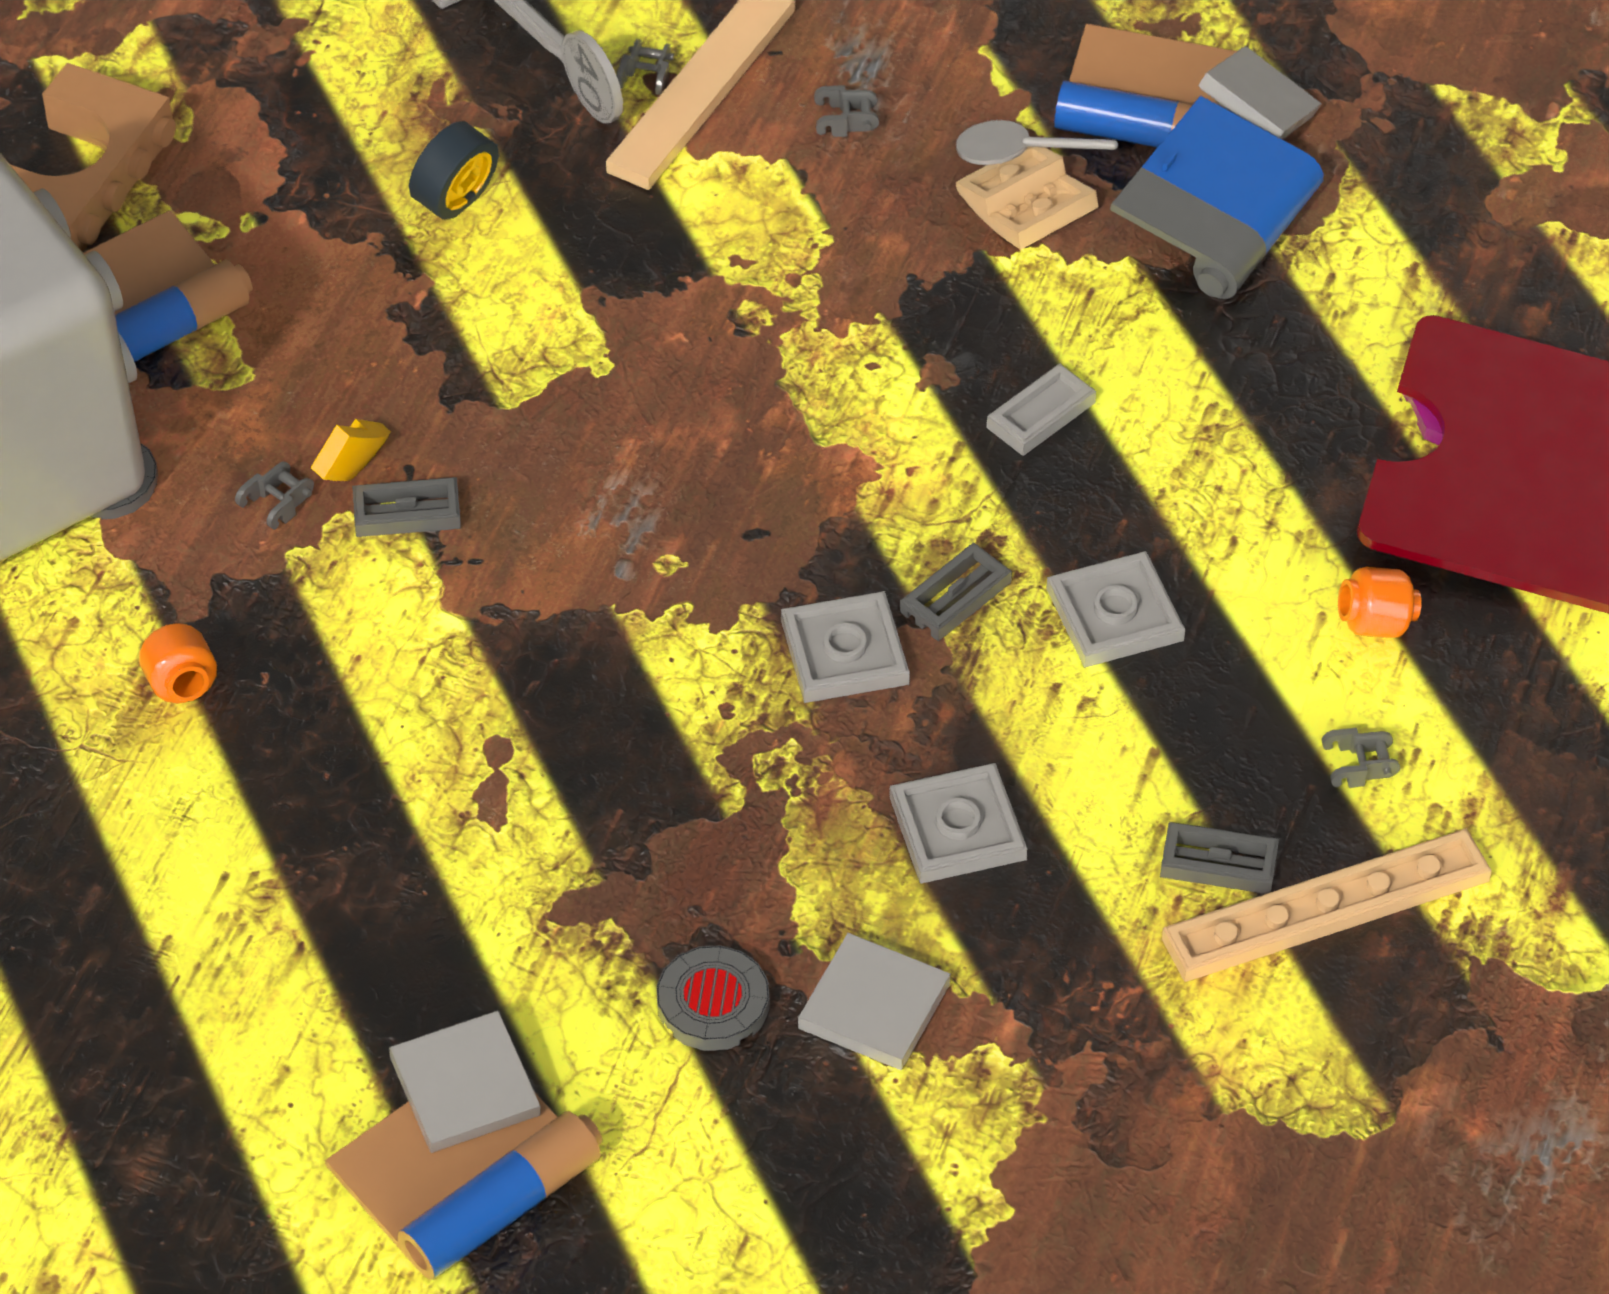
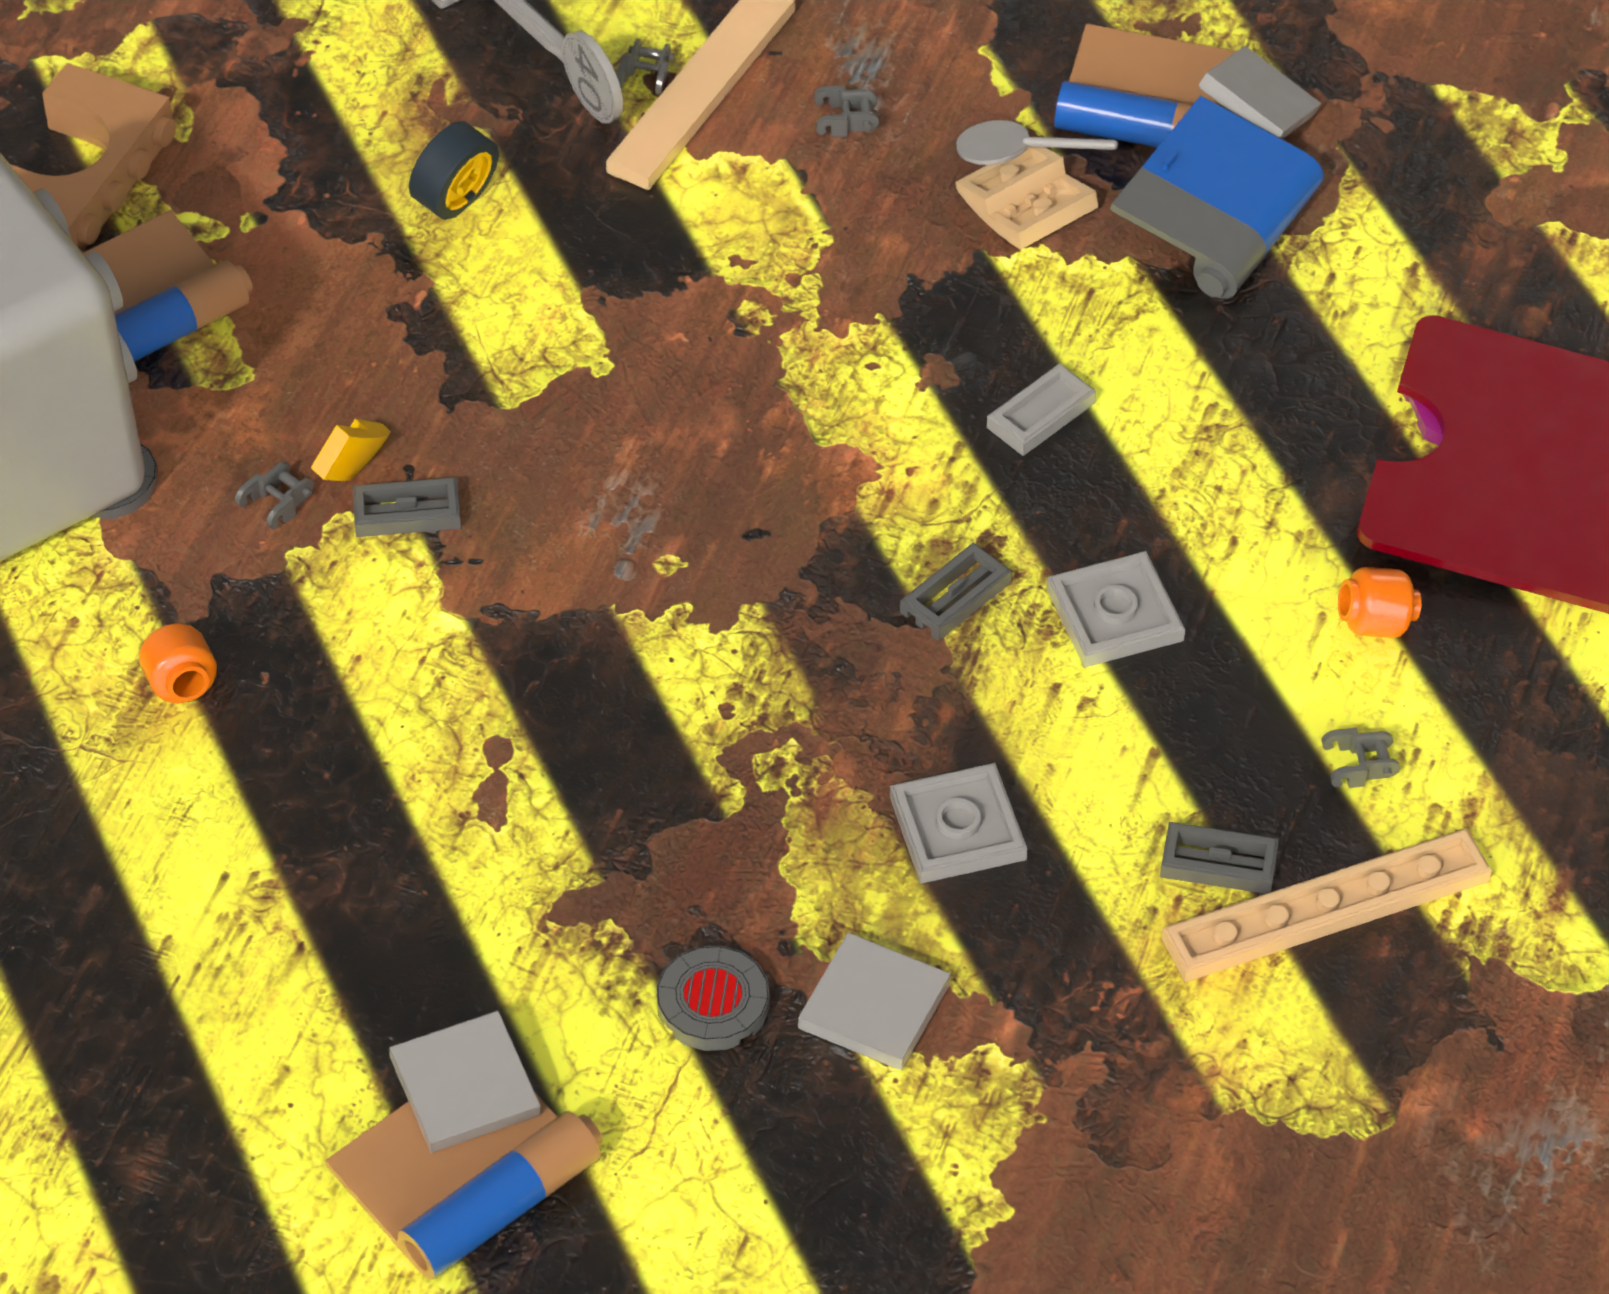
(844, 647): light grey tile -> none

